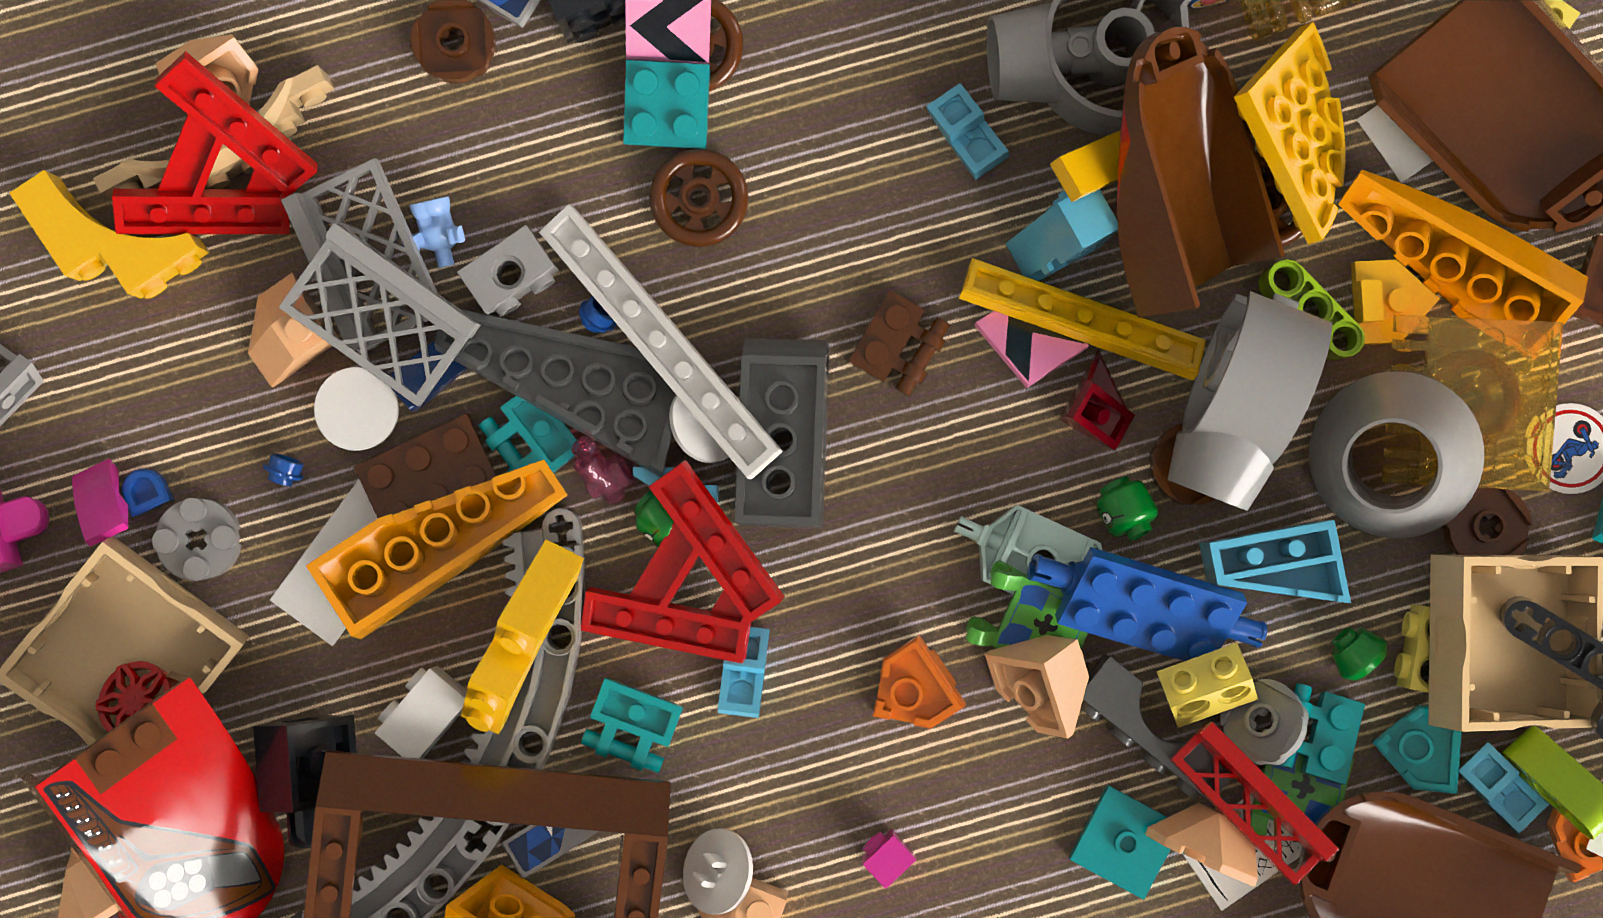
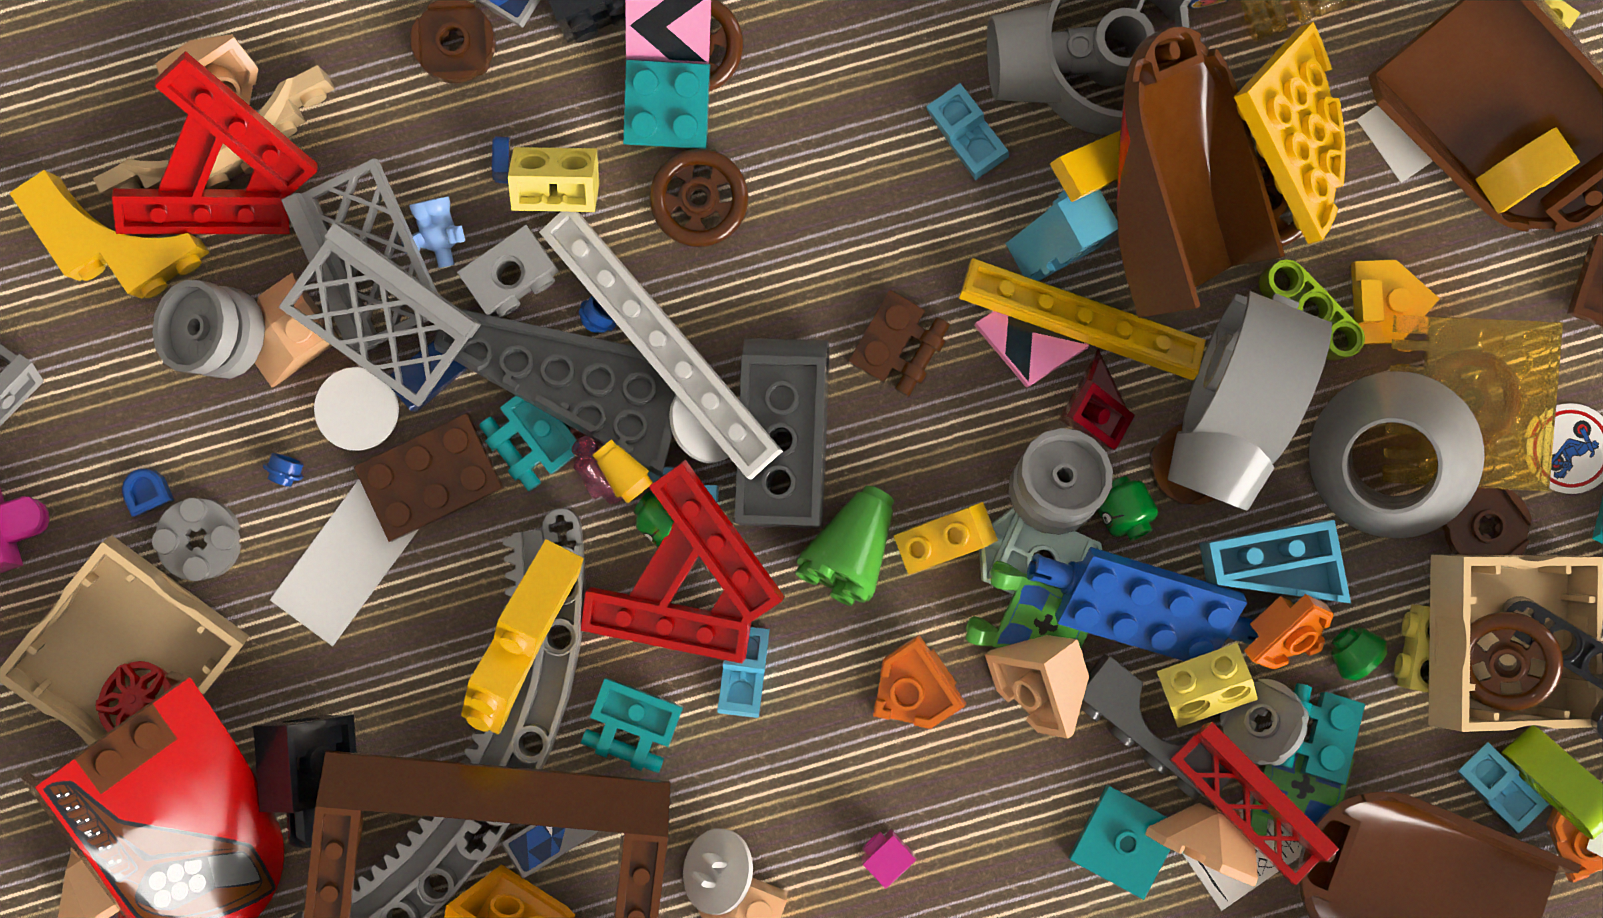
(98, 502): dark pink slope -> none
(208, 329): none -> light grey wheel
(423, 714): white brick -> none
(424, 547): light orange wedge -> none
(500, 159): none -> blue tile
(553, 179): none -> light yellow brick
(622, 471): none -> yellow cone
(850, 548): none -> bright green cone
(945, 538): none -> yellow brick
(1060, 481): none -> light grey wheel
(1289, 630): none -> orange plate
(1421, 752): teal plate -> none
(1464, 256): light orange wedge -> none
(1527, 170): none -> yellow slope
(1543, 647): none -> reddish brown plate

